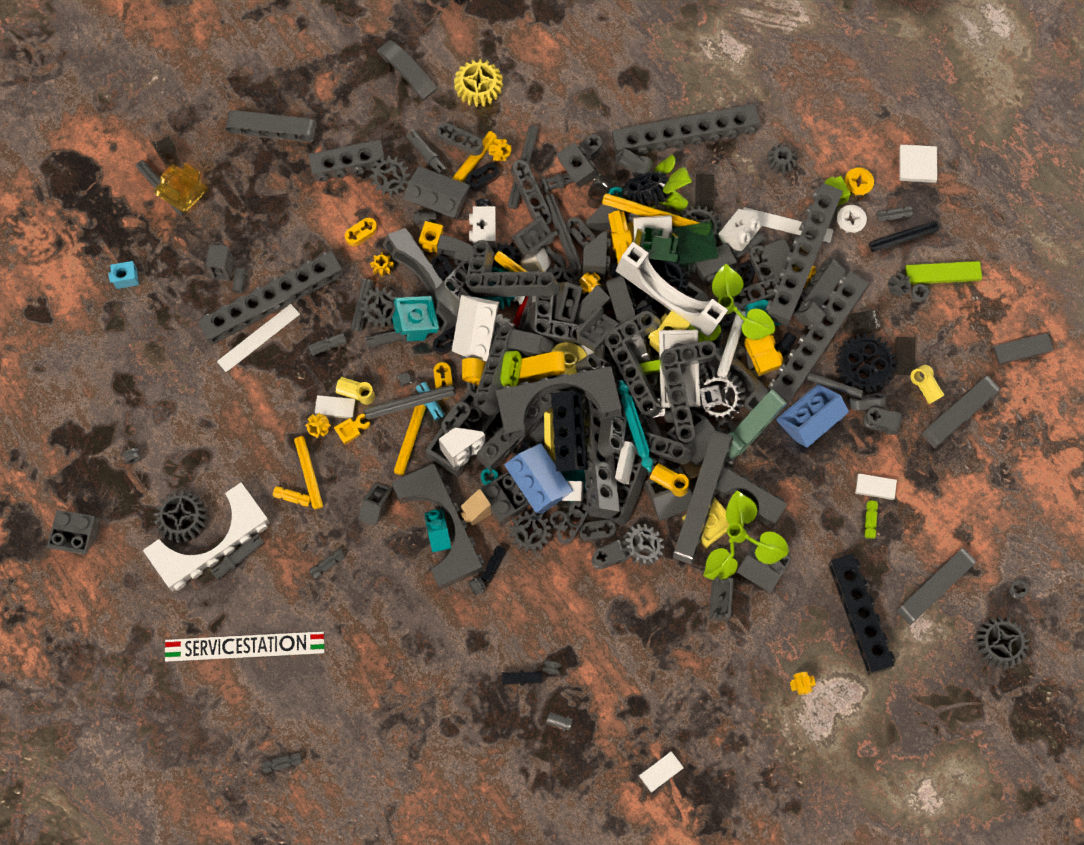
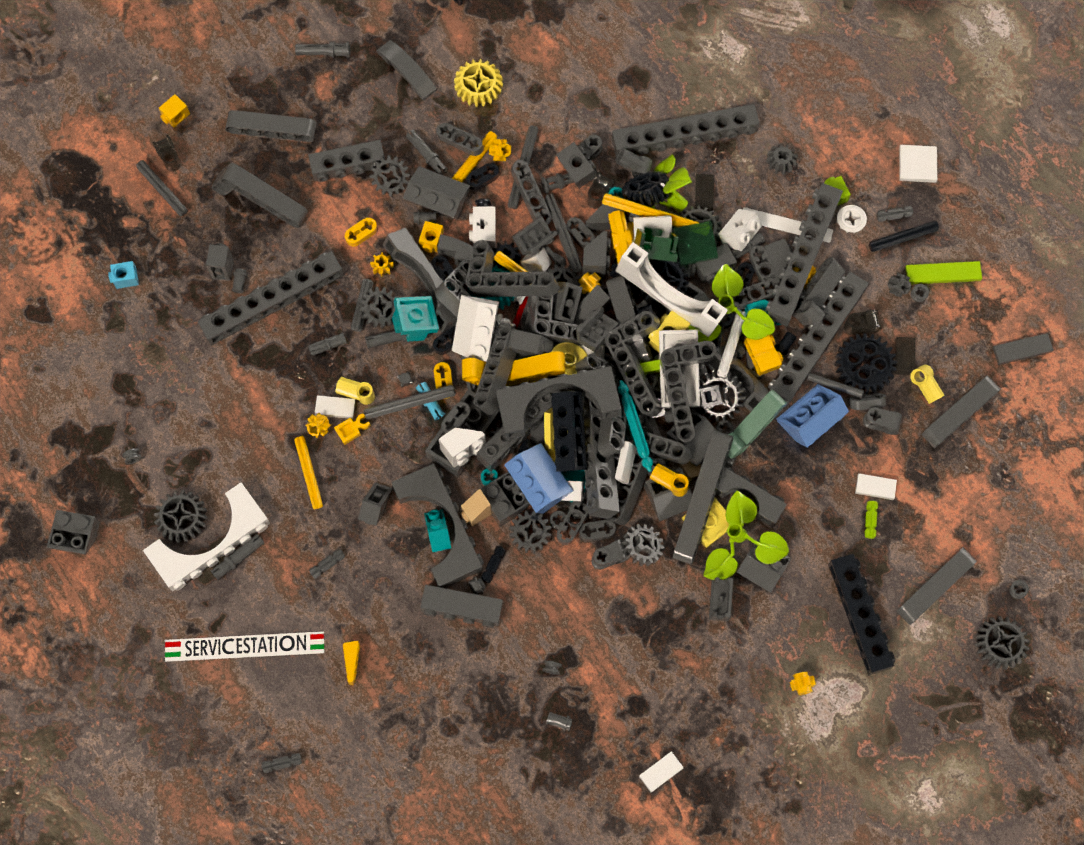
(173, 111): none -> yellow brick
(180, 187): clear yellow panel -> none
(258, 338): white sticker -> none
(259, 192): none -> dark grey beam
(291, 496): yellow axle -> none
(332, 49): none -> dark grey pin
(351, 656): none -> yellow slope
(409, 439): yellow axle -> none
(461, 605): none -> dark grey brick
(511, 368): lime beam -> none
(521, 677): black pin -> none
(866, 178): yellow gear -> none

